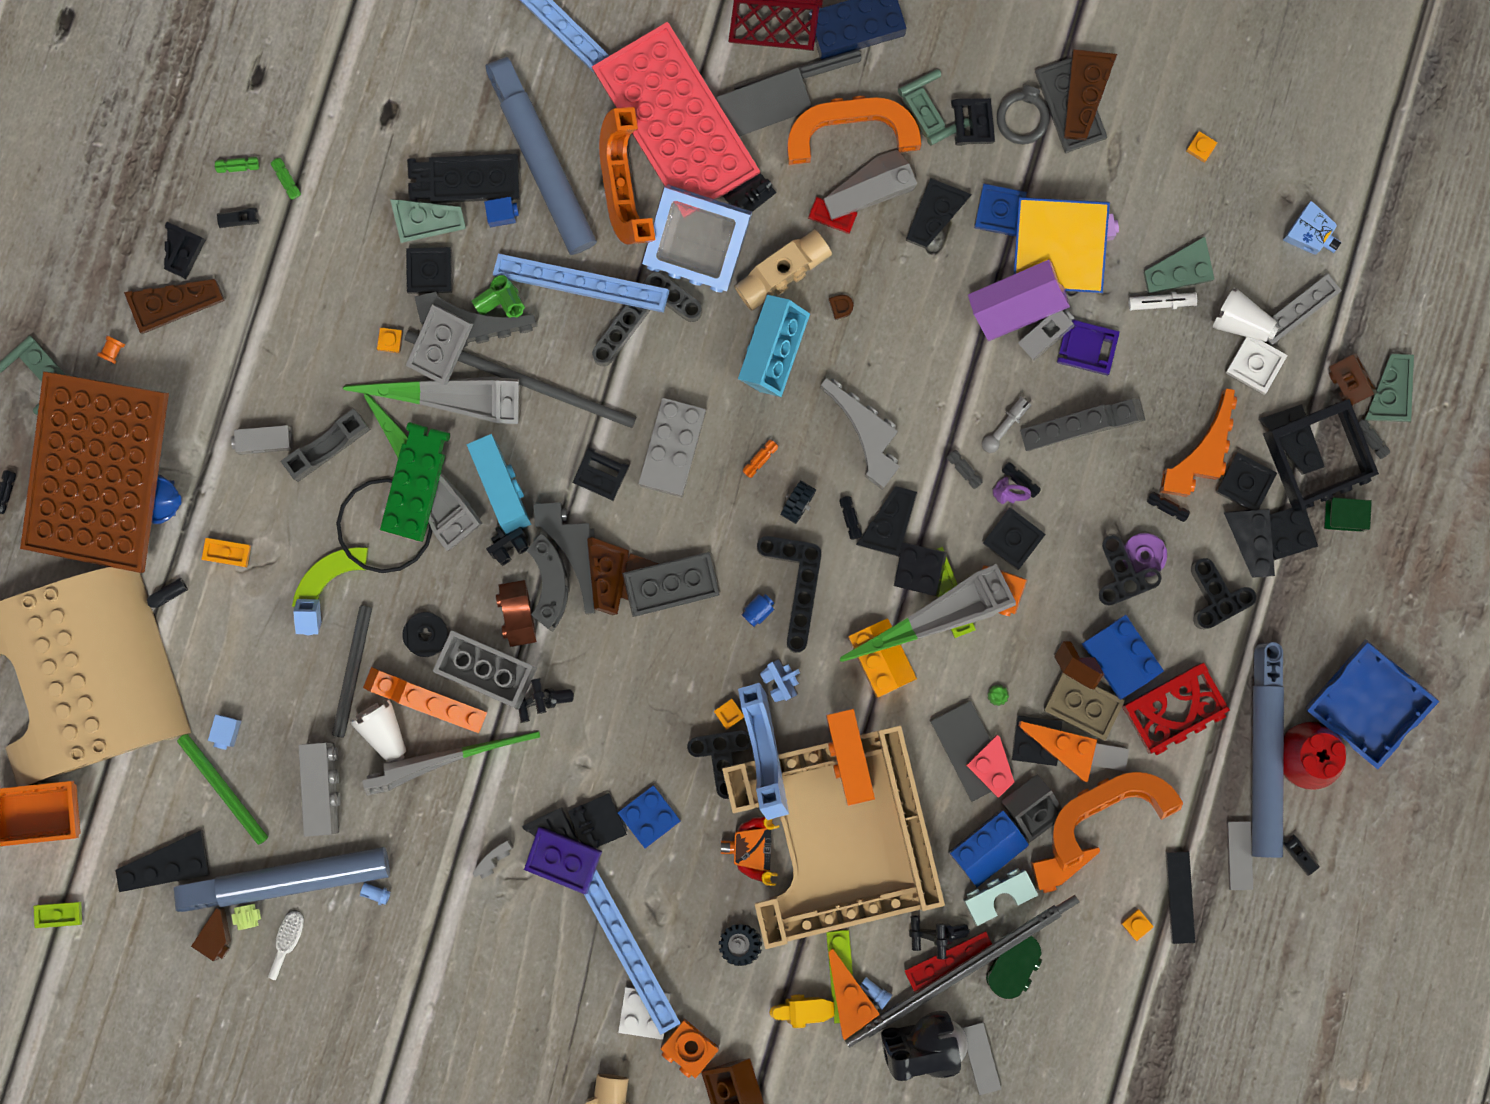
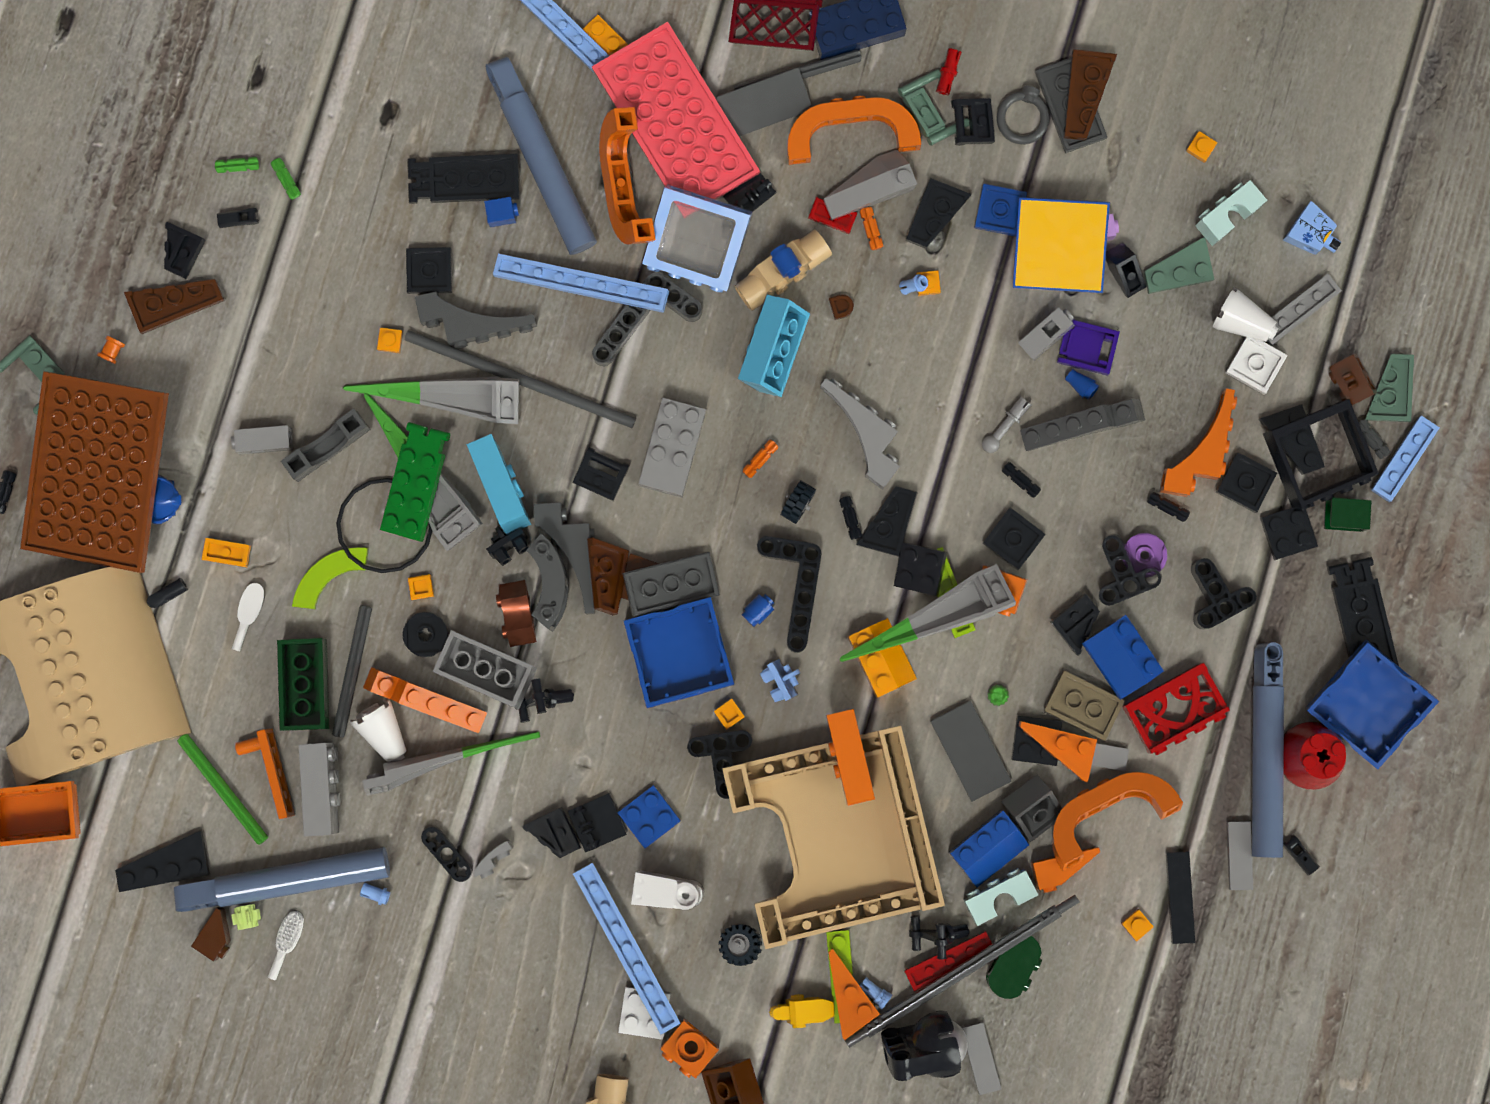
(57, 915): lime plate -> none
(224, 731): light blue brick -> none
(248, 610): none -> white piece
(267, 744): none -> orange piece
(303, 684): none -> dark green brick
(307, 616): light blue brick -> none
(420, 587): none -> light orange tile
(423, 219): sand green wing -> none
(430, 845): none -> black beam
(439, 344): light grey plate -> none
(503, 293): bright green piece -> none
(563, 860): dark purple tile -> none
(604, 35): none -> light orange plate
(665, 891): none -> white piece
(679, 653): none -> blue tile
(752, 849): torso -> none
(768, 771): light blue arch -> none
(786, 261): none -> blue brick
(871, 228): none -> orange axle
(917, 283): none -> light blue pin
(933, 283): none -> light orange plate
(948, 71): none -> red pin
(964, 469): dark grey axle -> none
(993, 767): coral wing -> none
(1002, 493): medium lavender piece -> none
(1018, 300): medium lavender slope -> none
(1076, 622): none -> black wing
(1082, 384): none -> blue cone
(1082, 669): reddish brown slope -> none
(1125, 269): none -> black slope
(1187, 299): white pin -> none
(1216, 223): none -> light aqua arch
(1254, 539): black wing -> none
(1361, 607): none -> black hinge
(1405, 458): none -> light blue plate

